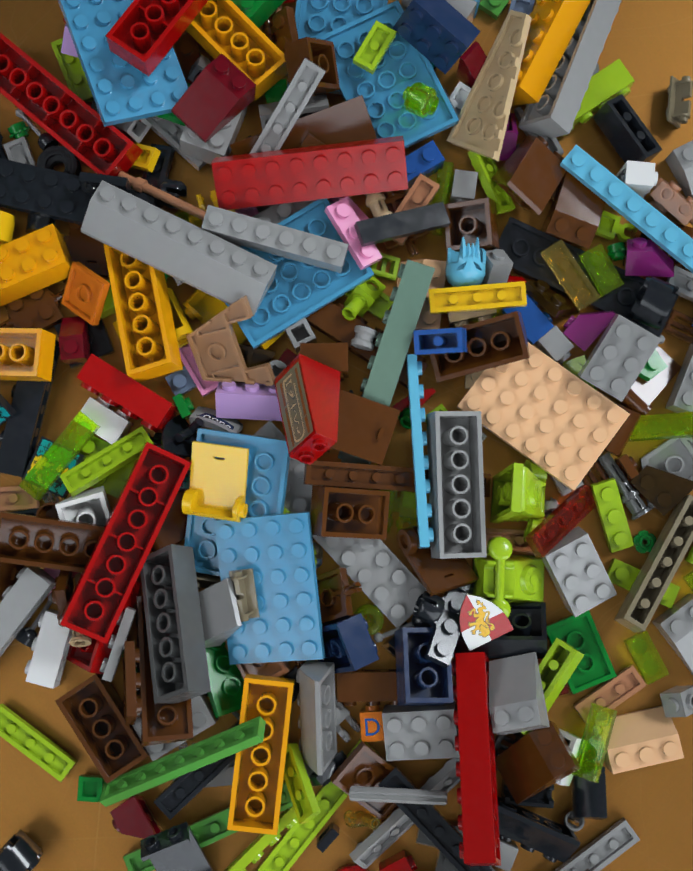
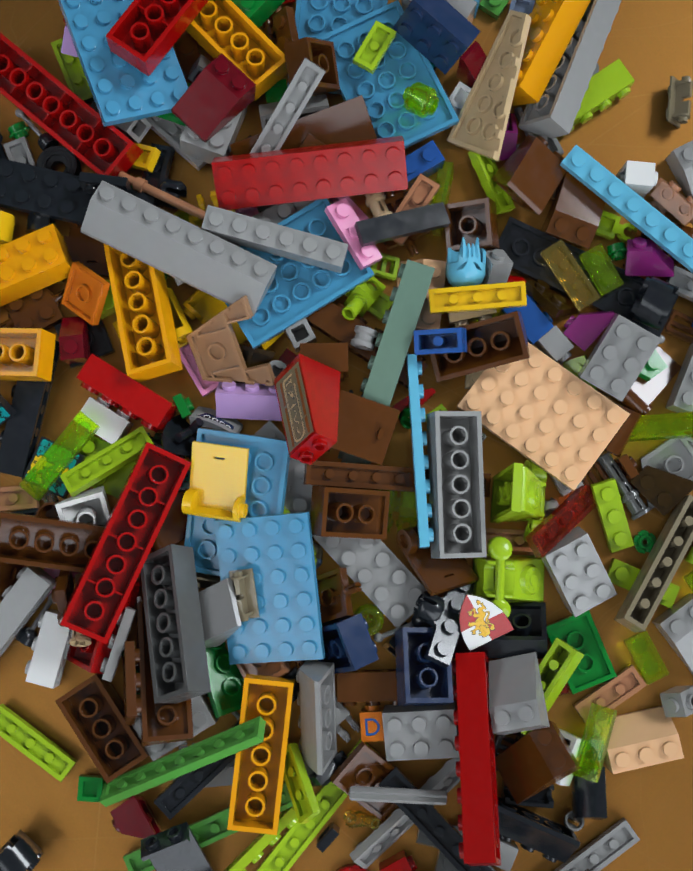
(180, 382): sand blue plate -> none
(463, 186): light grey brick -> none
(626, 131): black brick -> none

